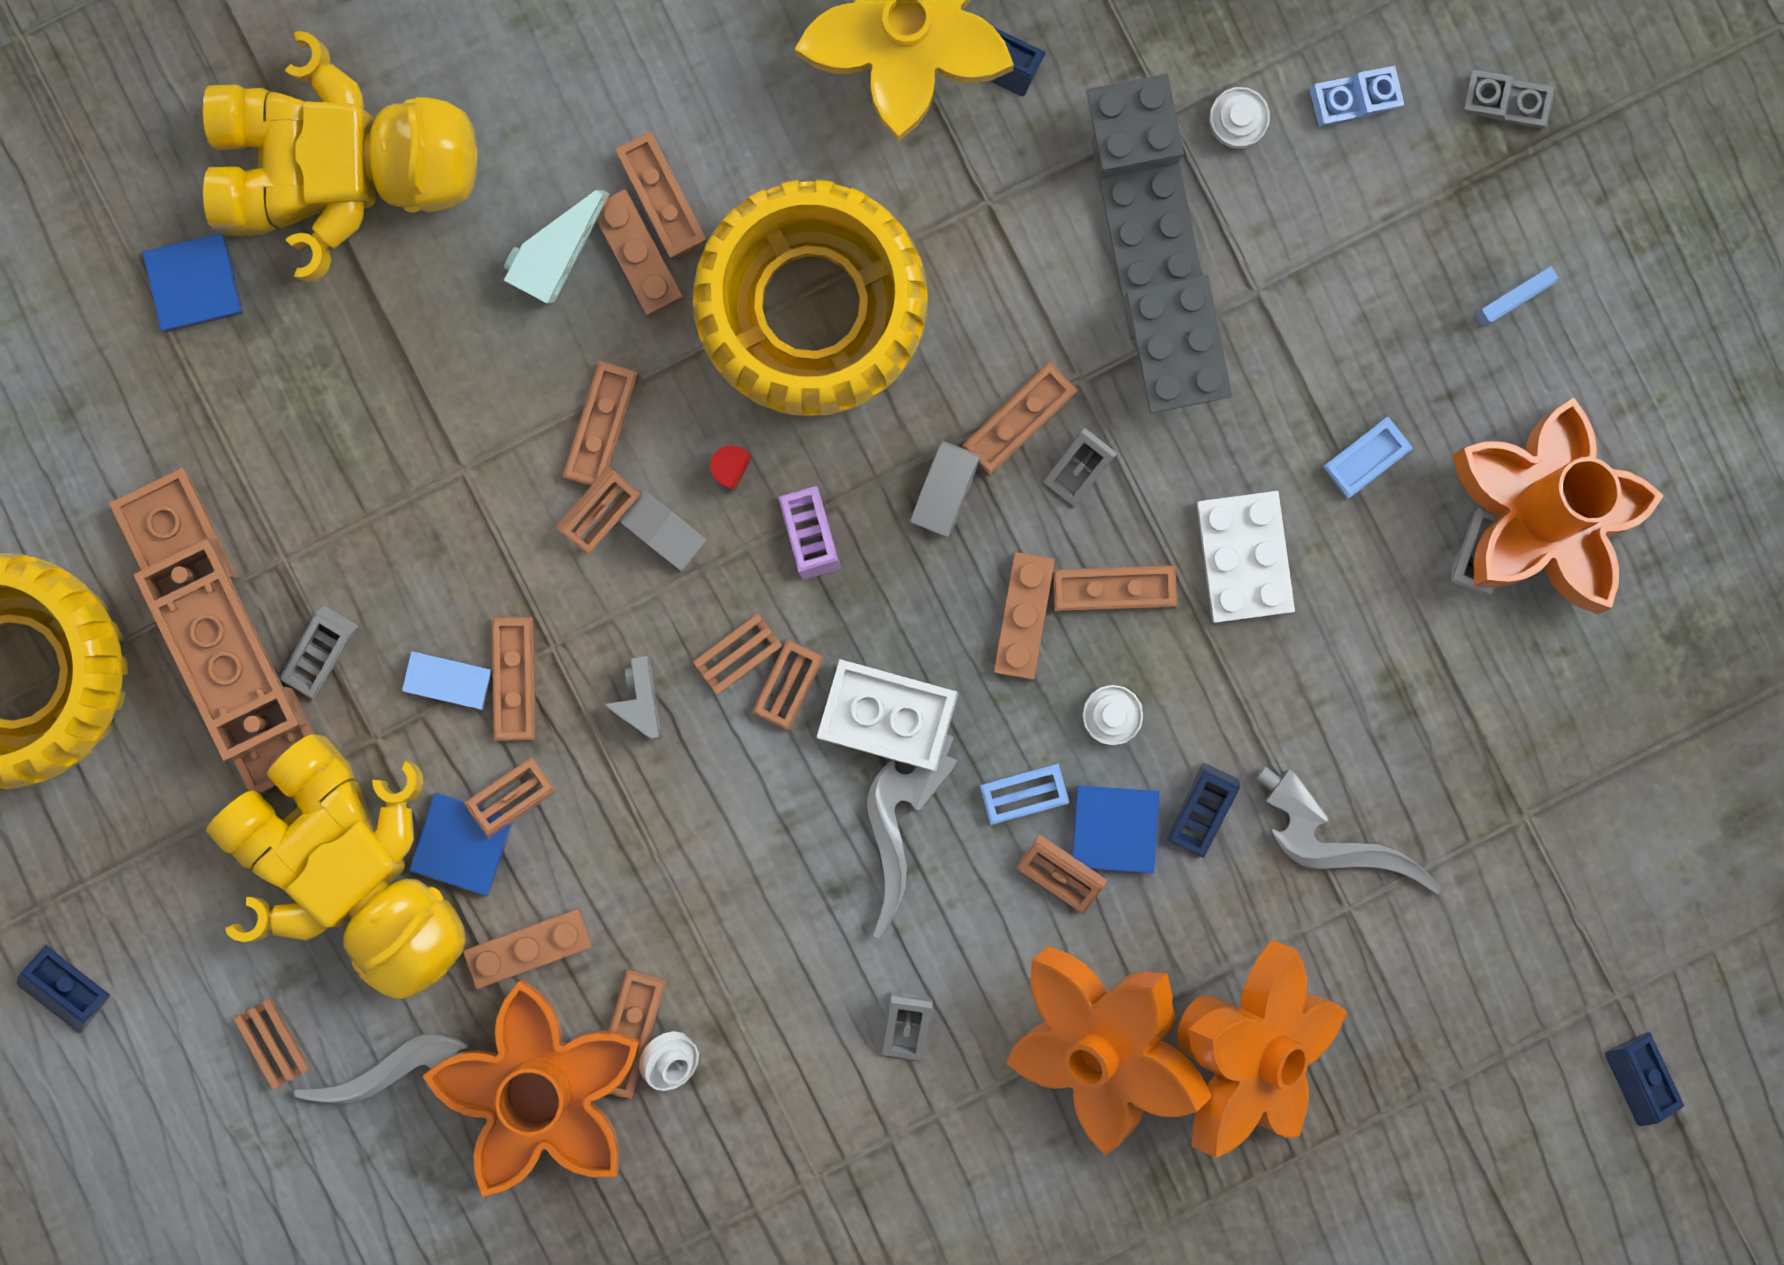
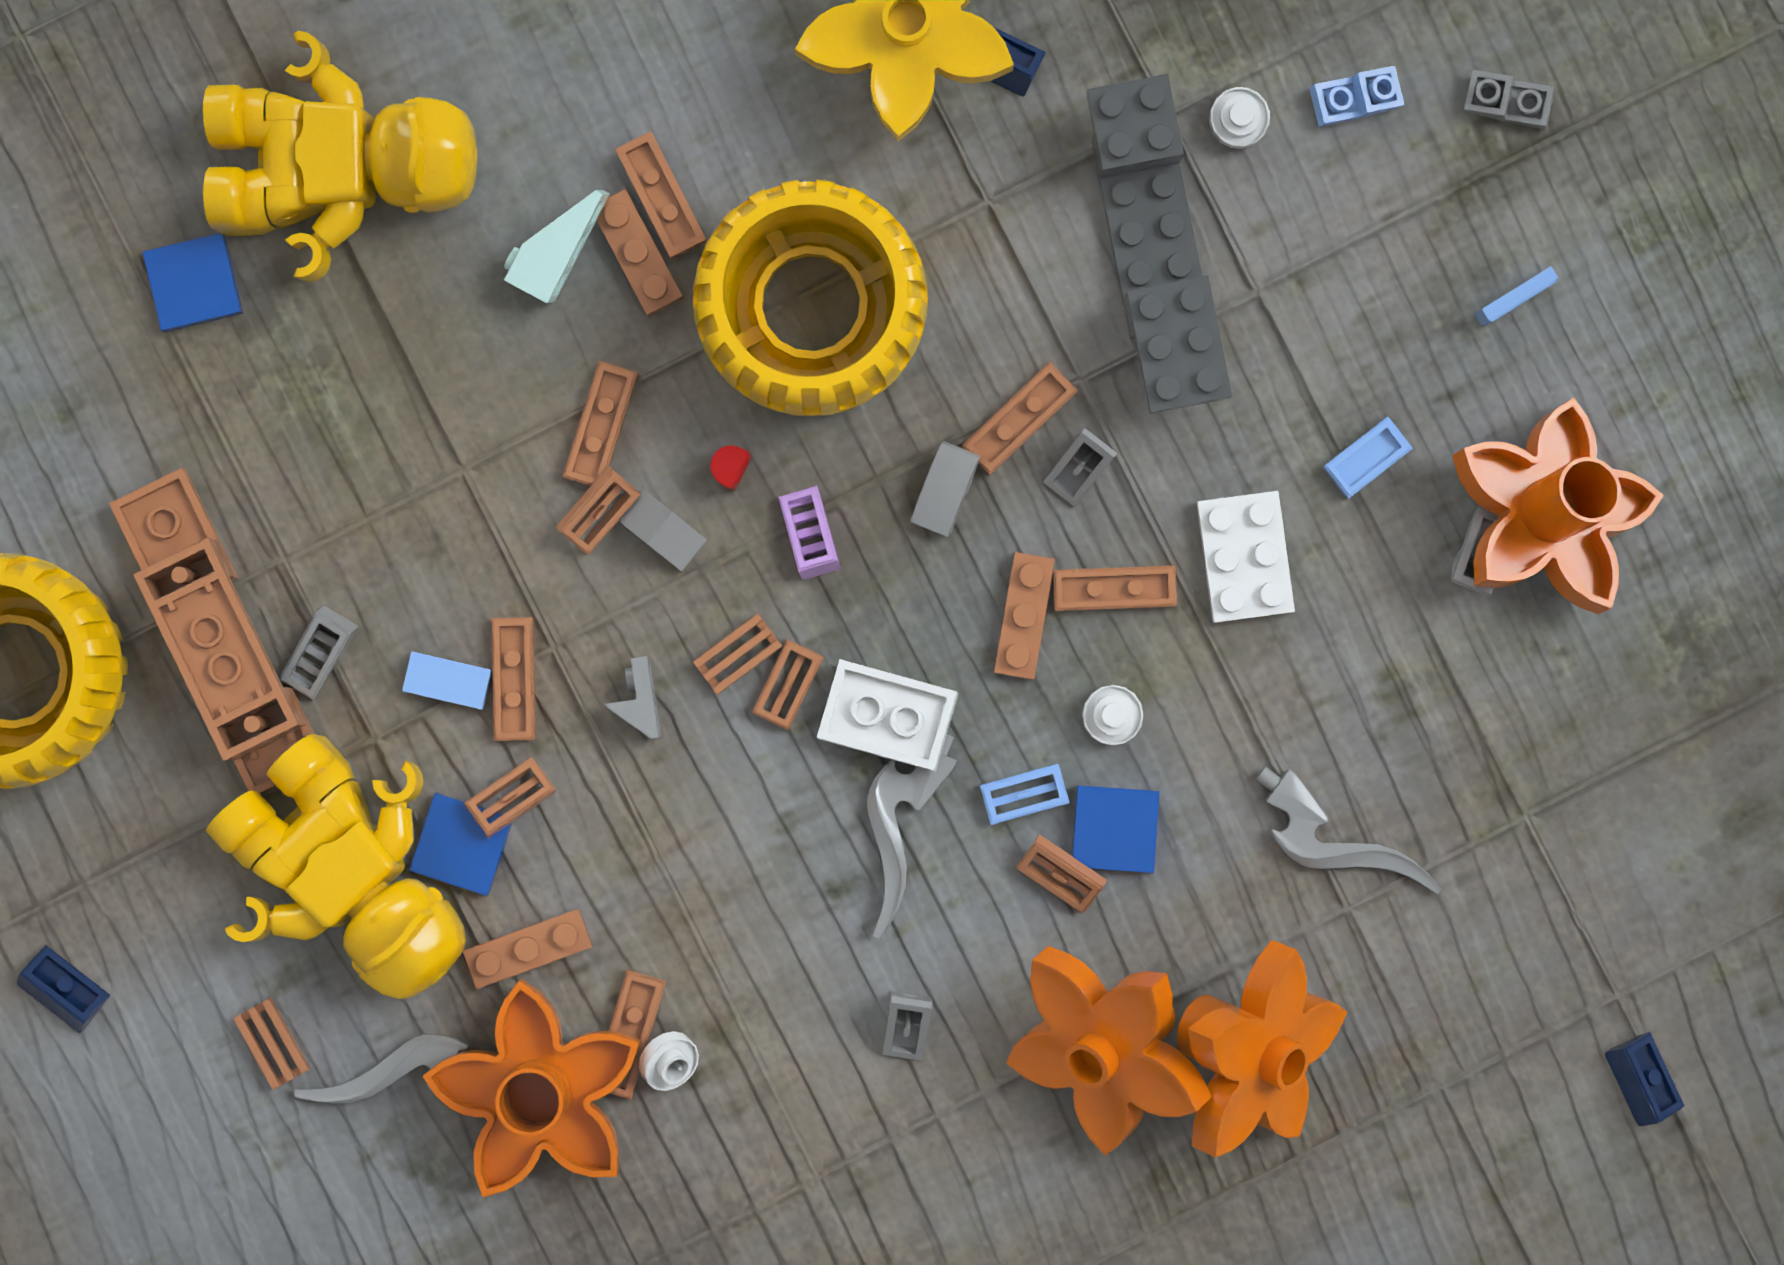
(1224, 802): dark blue slope -> none

